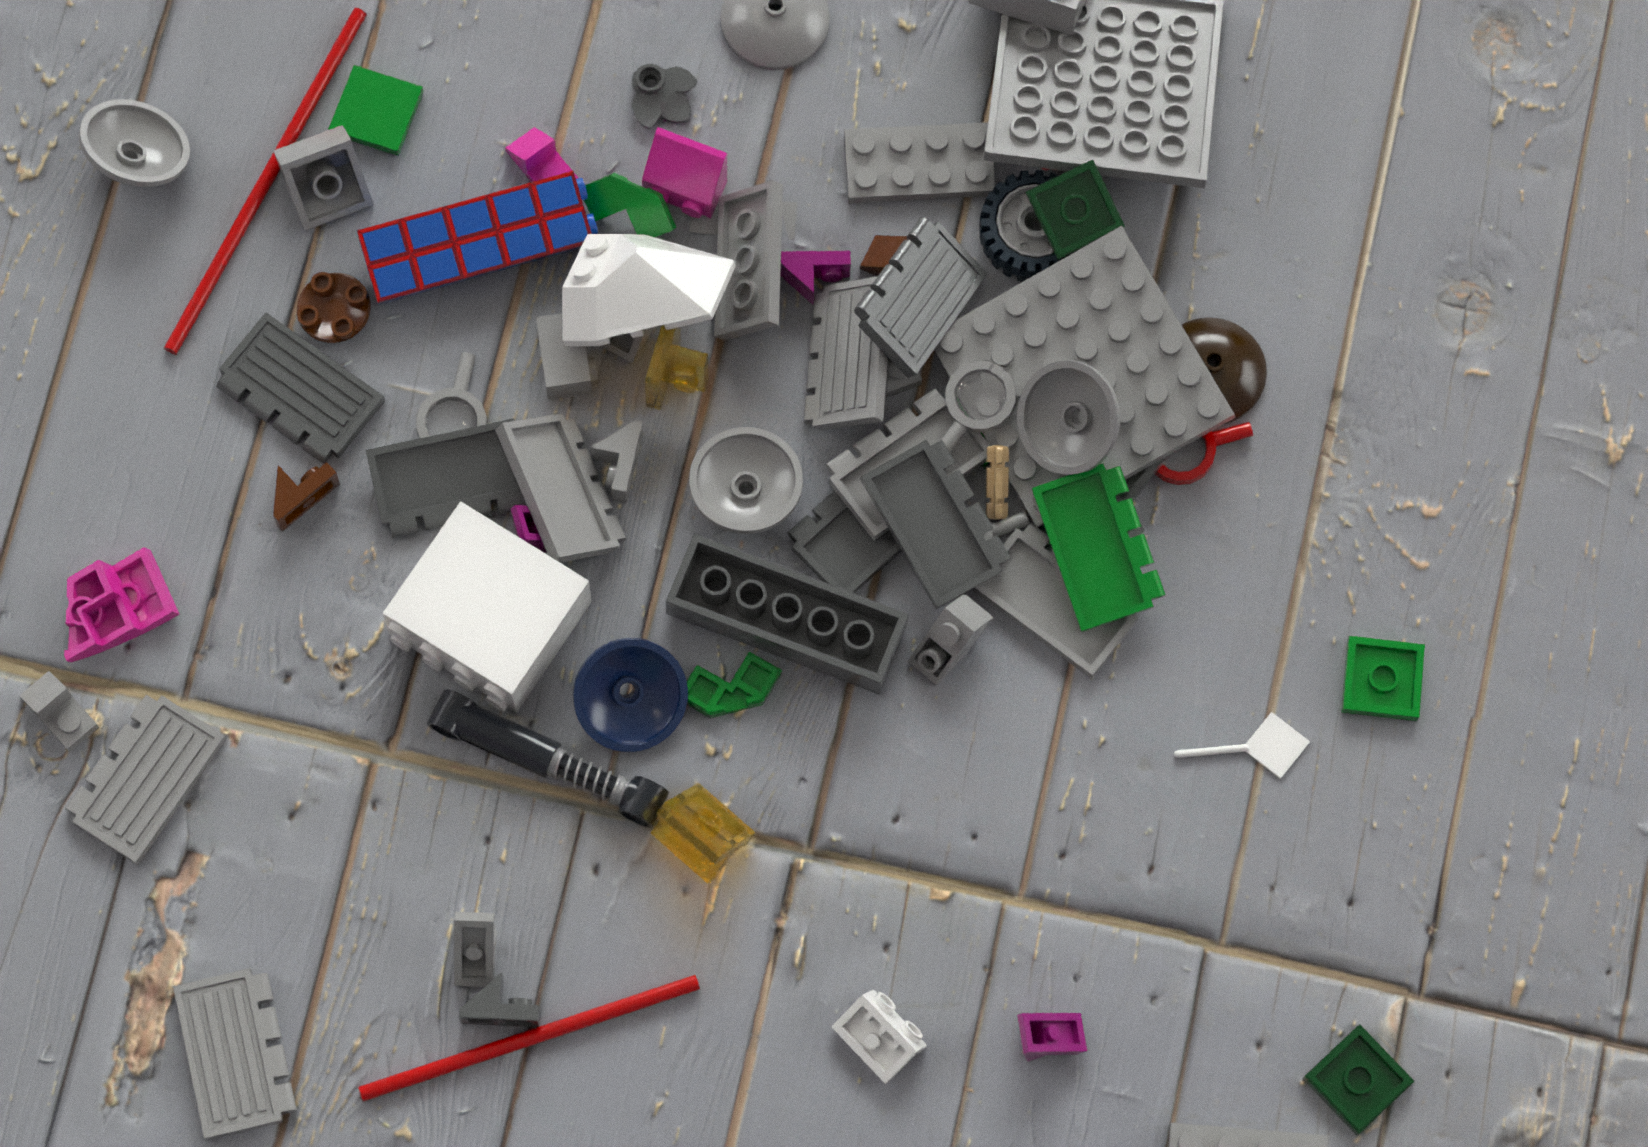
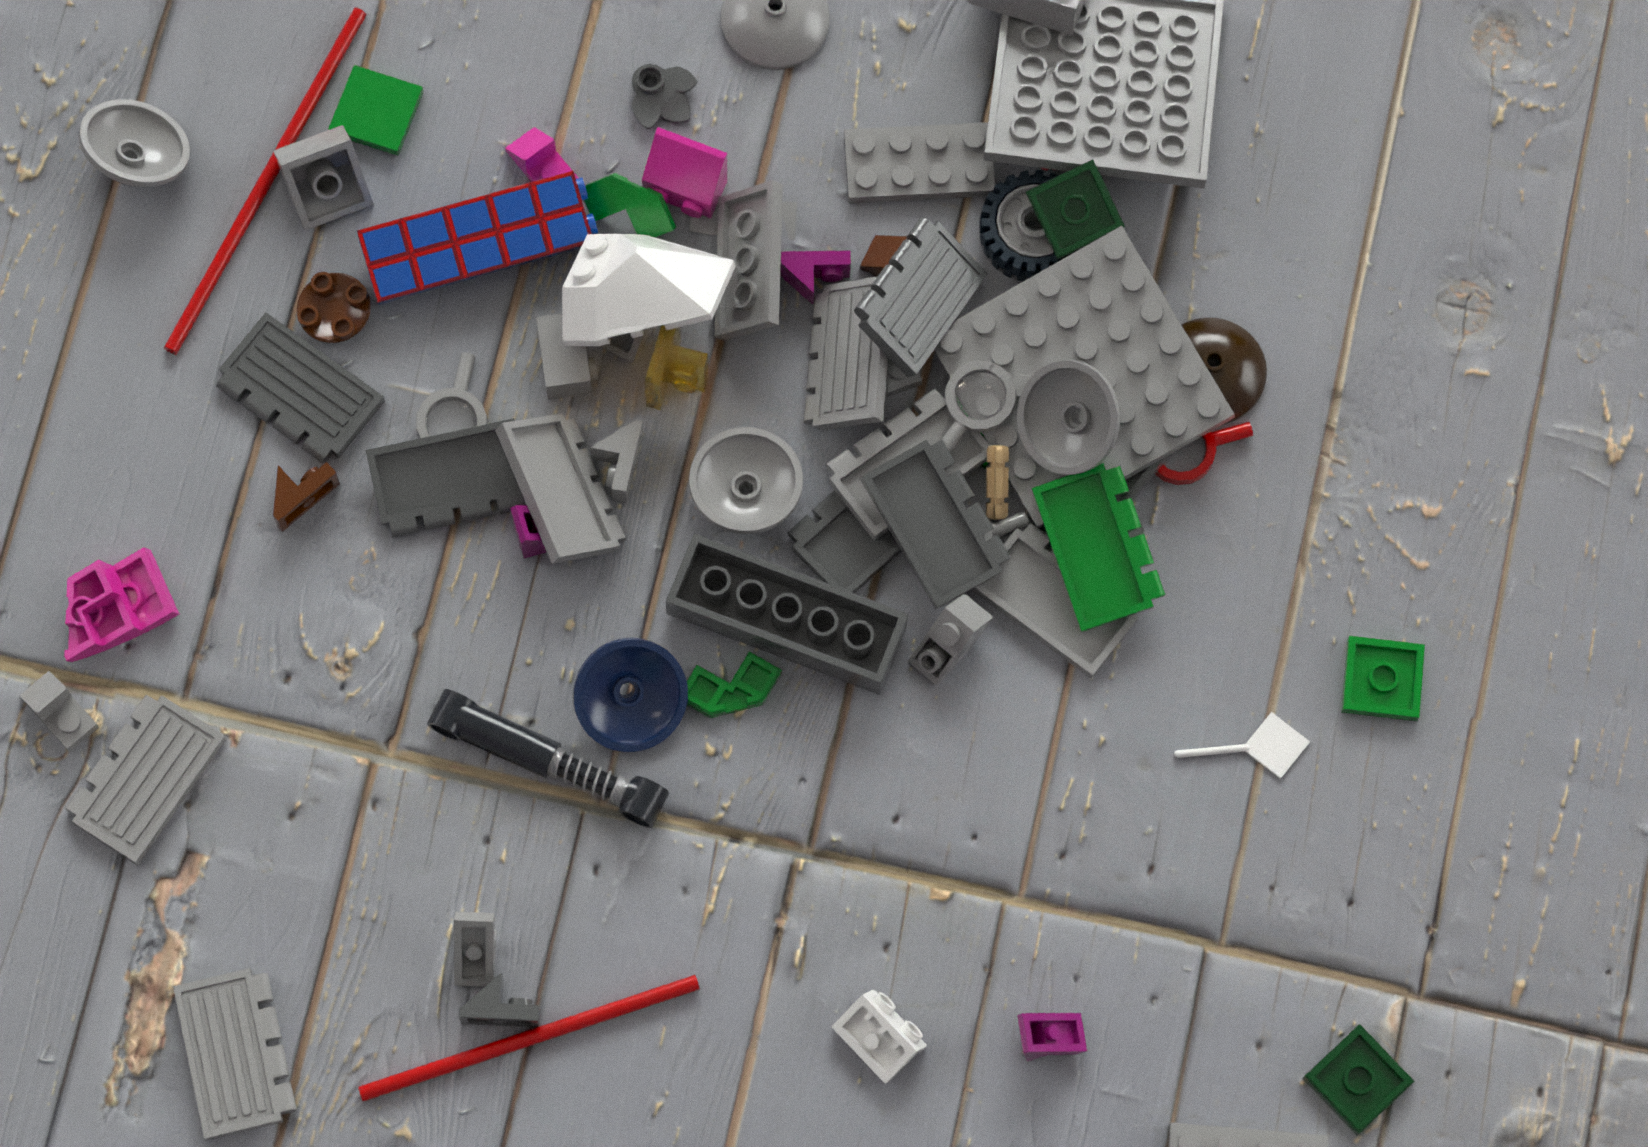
(487, 608): white brick -> none
(701, 831): clear yellow bracket -> none

